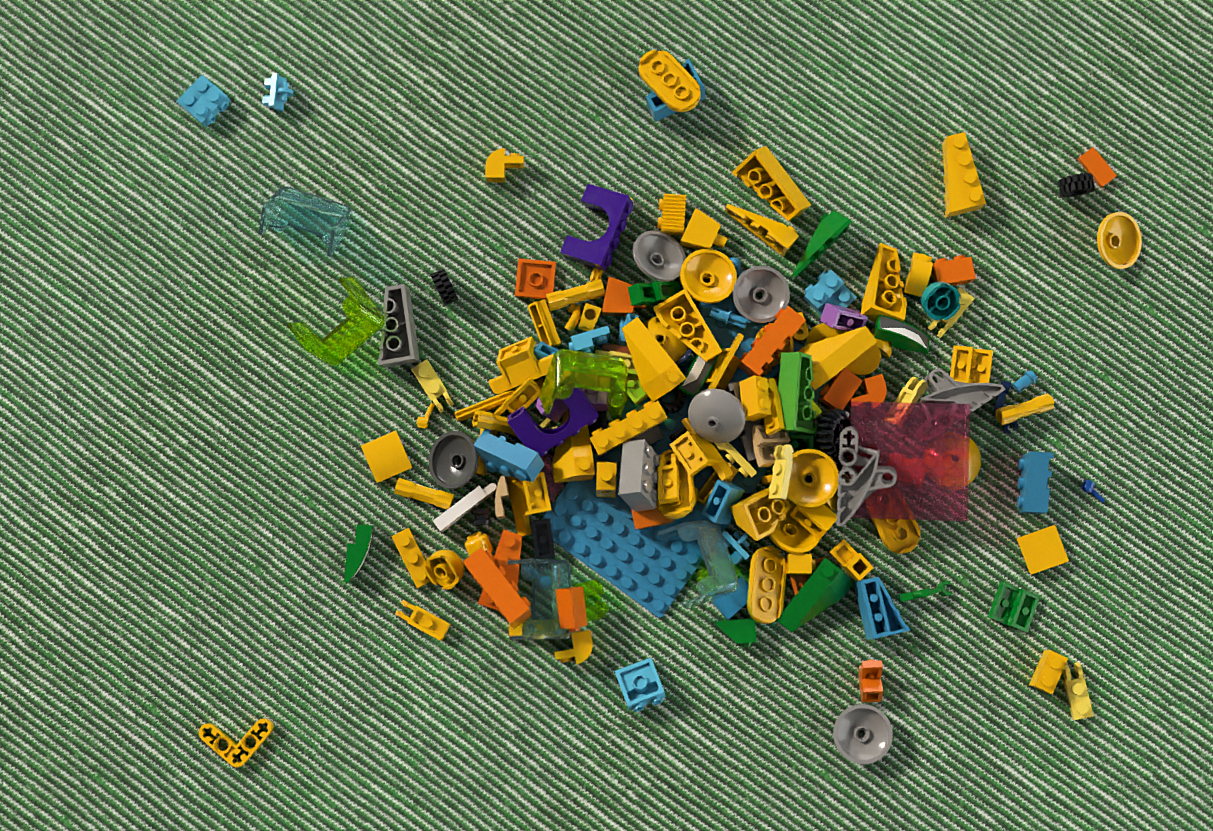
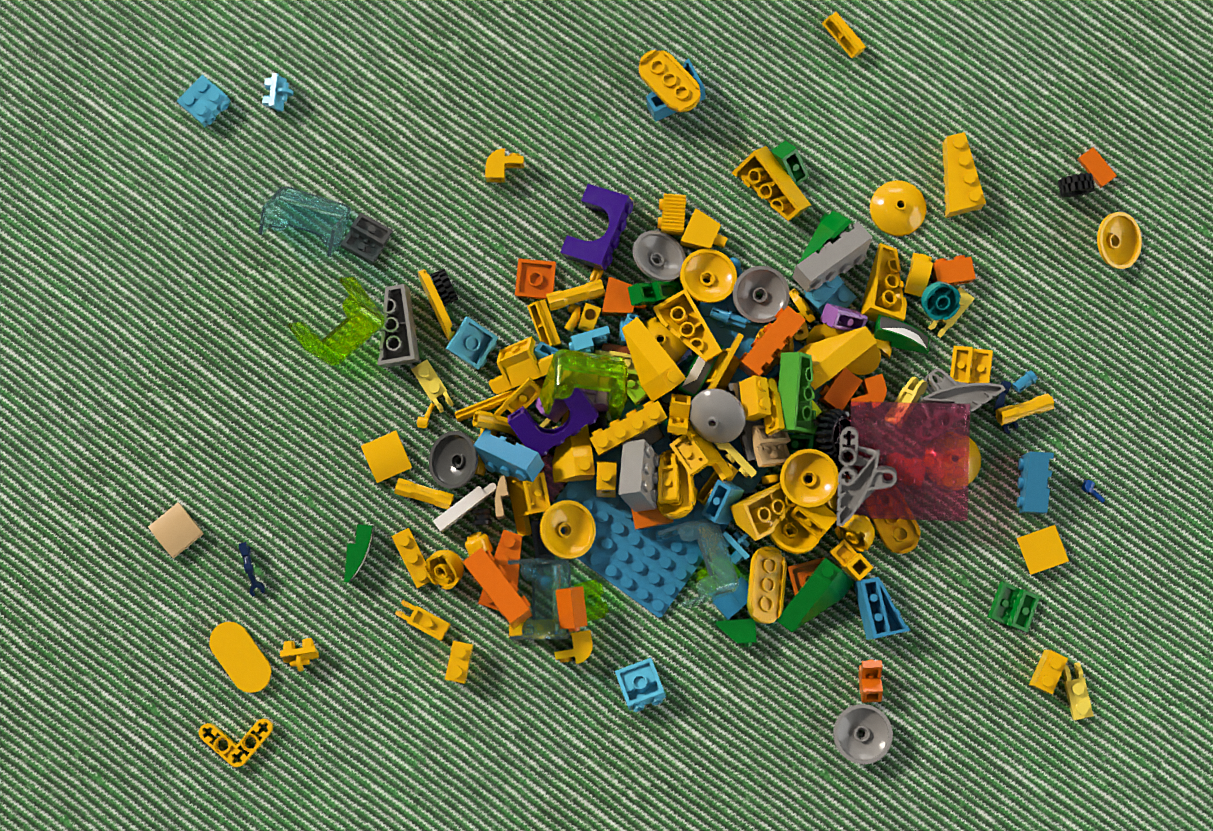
(175, 530): none -> tan slope
(240, 657): none -> yellow tile
(249, 569): none -> dark blue piece
(299, 656): none -> yellow hips
(366, 238): none -> dark grey slope
(436, 303): none -> yellow tile
(459, 662): none -> yellow brick
(472, 343): none -> medium azure plate
(578, 527): none -> yellow dish
(678, 414): none -> yellow brick
(771, 232): yellow wedge -> none
(781, 472): light yellow hinge -> none
(791, 161): none -> green slope
(799, 564): yellow brick -> none
(802, 305): none -> yellow tile
(833, 258): none -> light grey wedge
(844, 35): none -> yellow piece
(857, 532): none -> yellow cylinder
(889, 216): none -> yellow dish
(926, 592): green piece -> none

